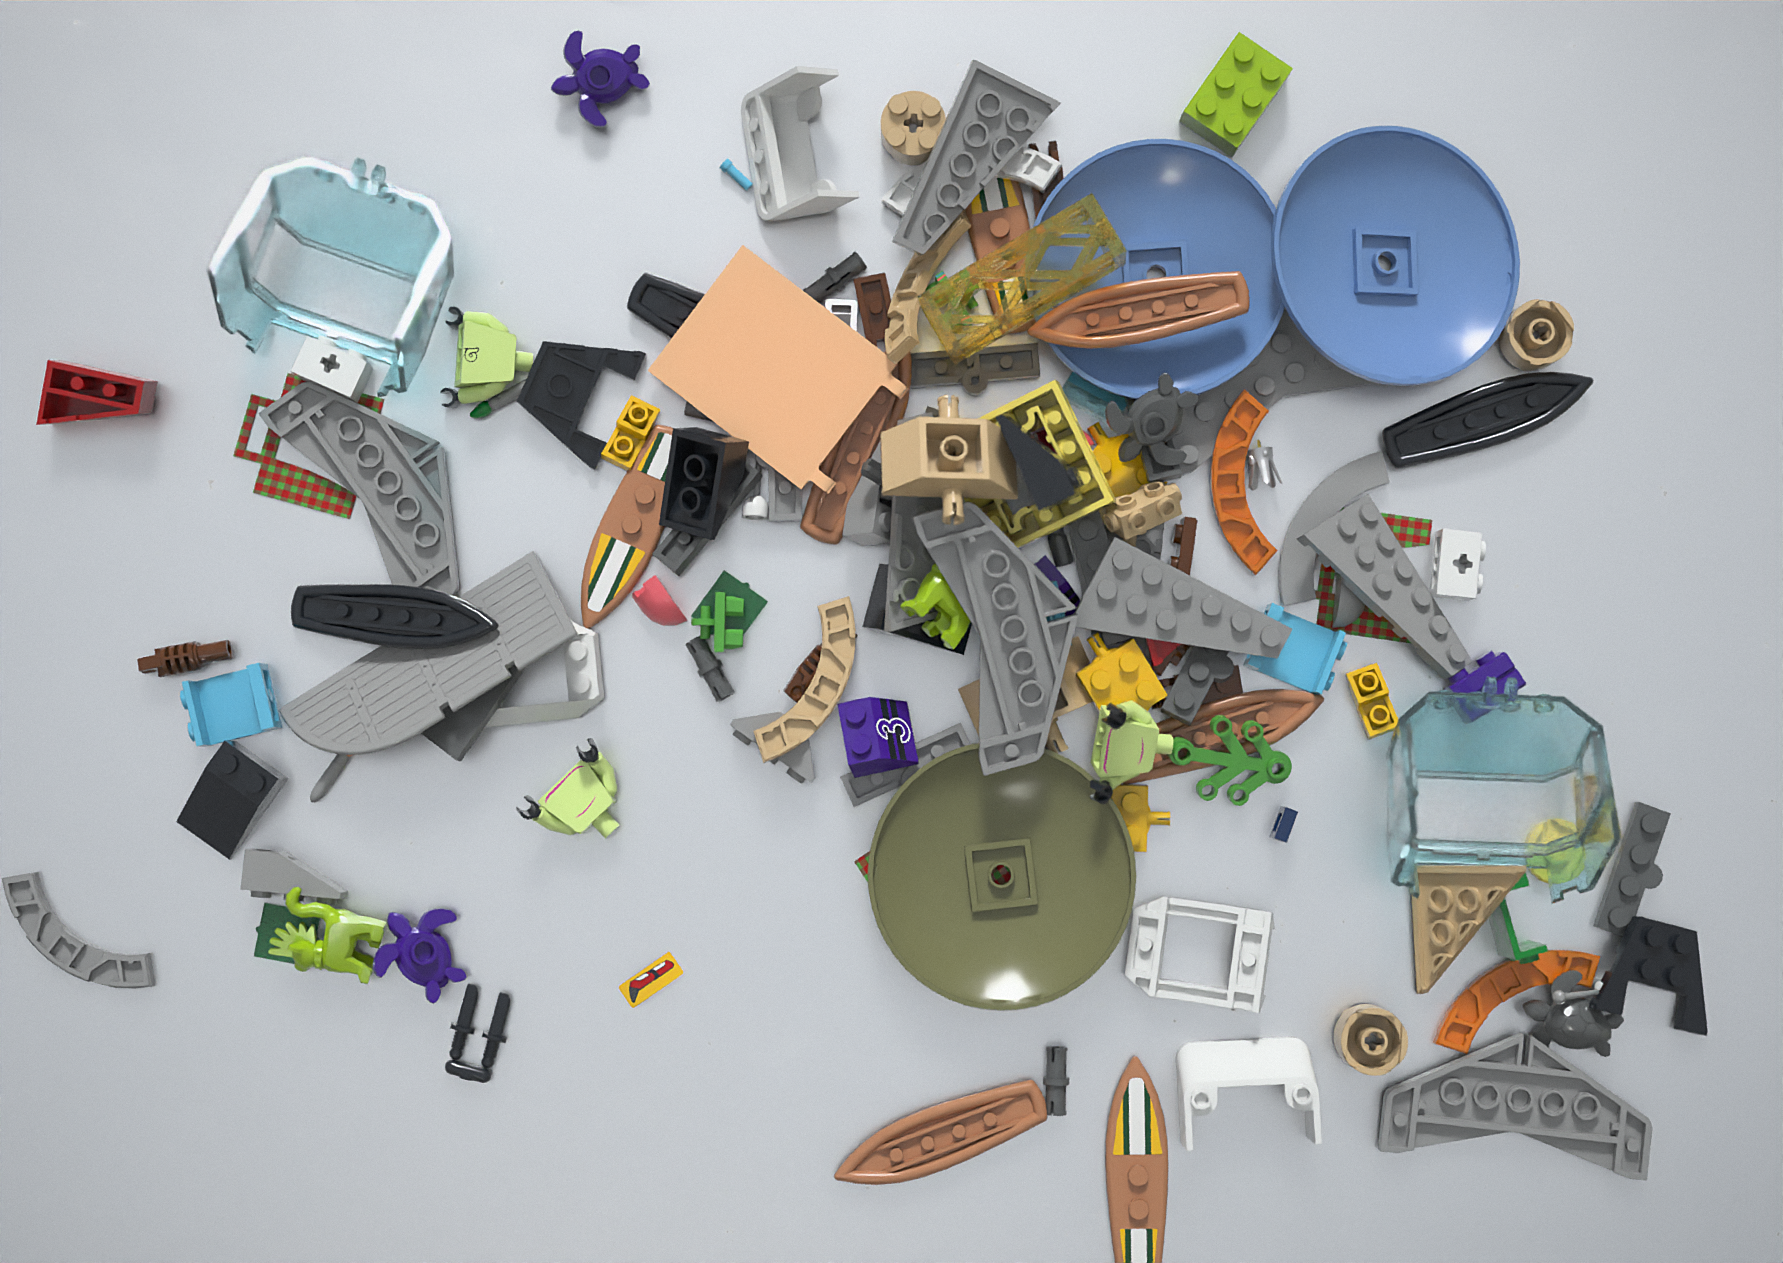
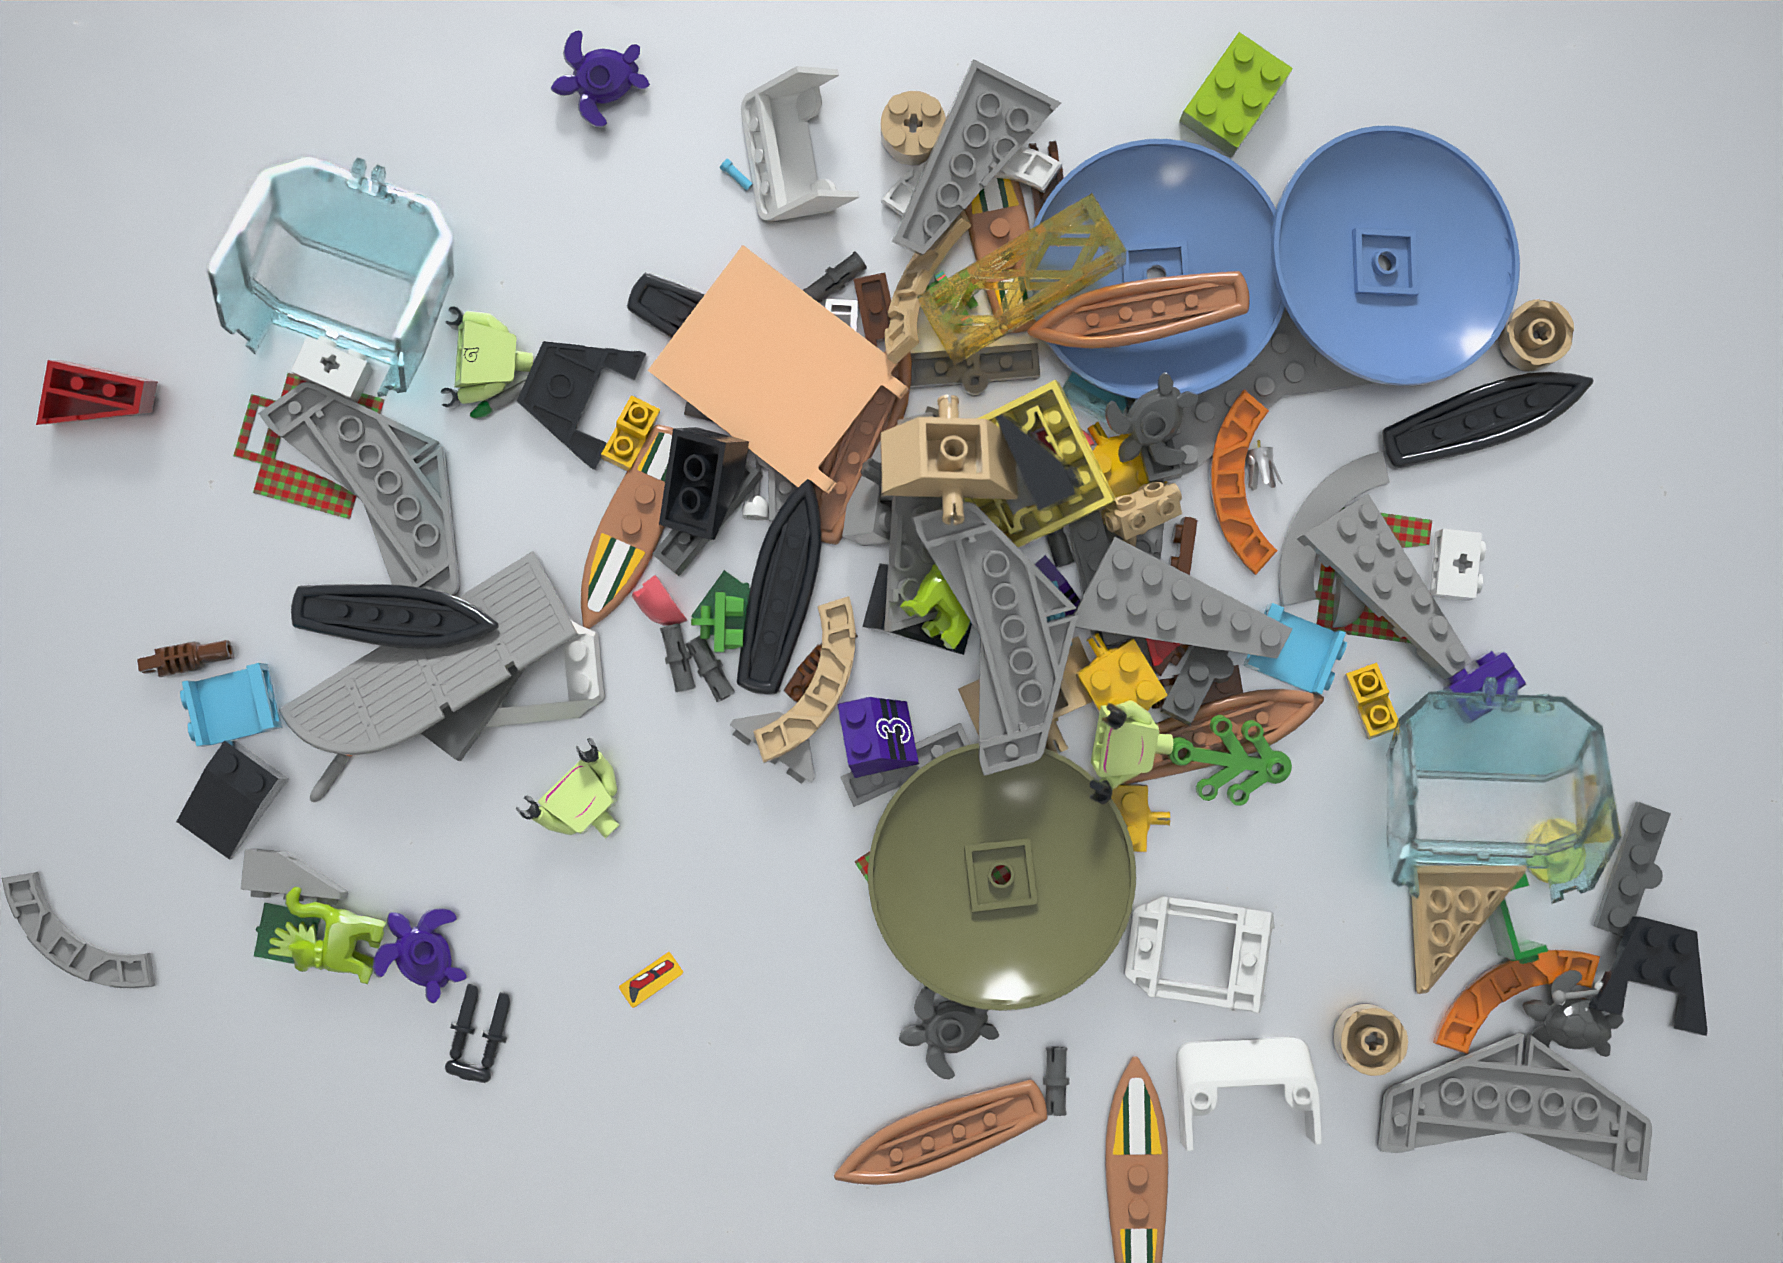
(677, 658): none -> dark grey pin
(780, 592): none -> black piece
(946, 1029): none -> dark grey animal
(1283, 824): dark blue tile -> none

